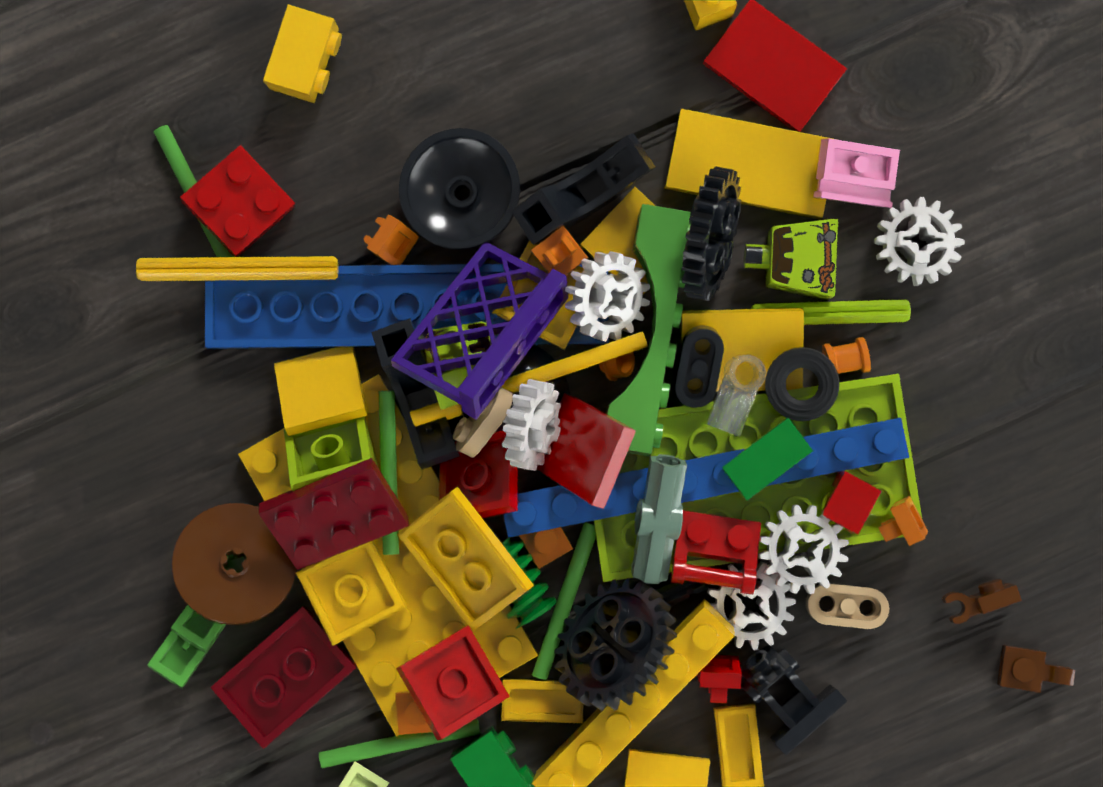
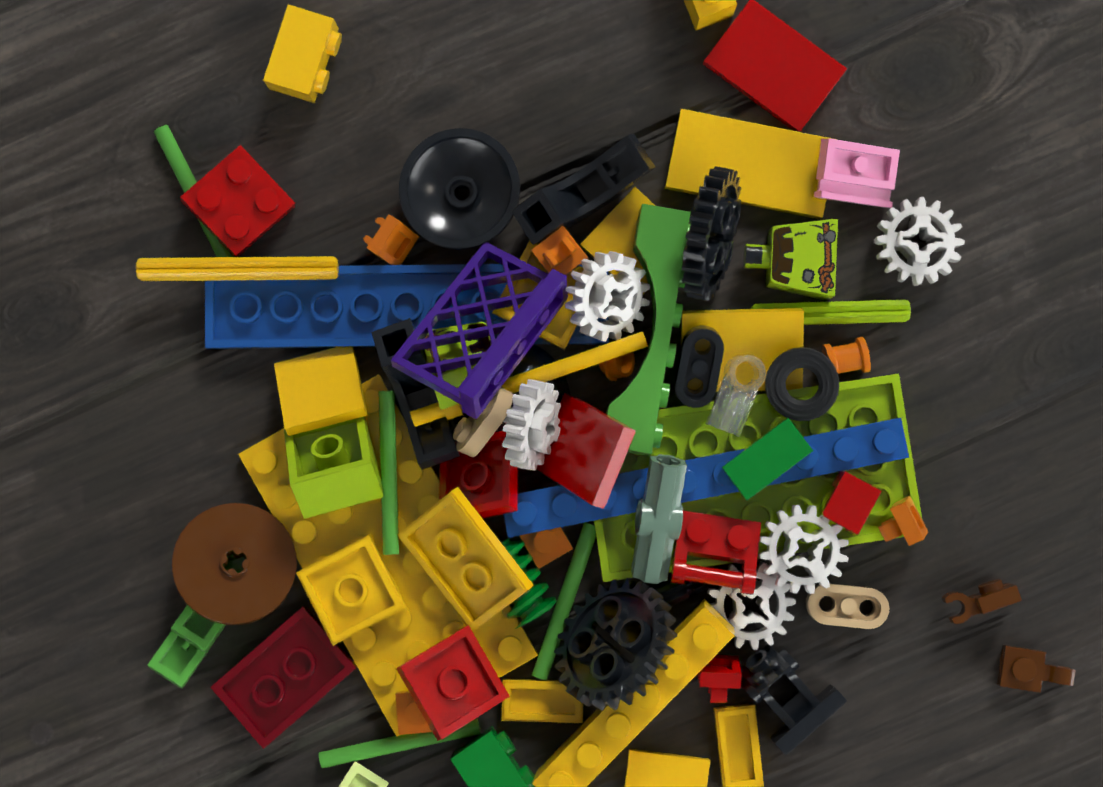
(334, 514): dark red plate -> none

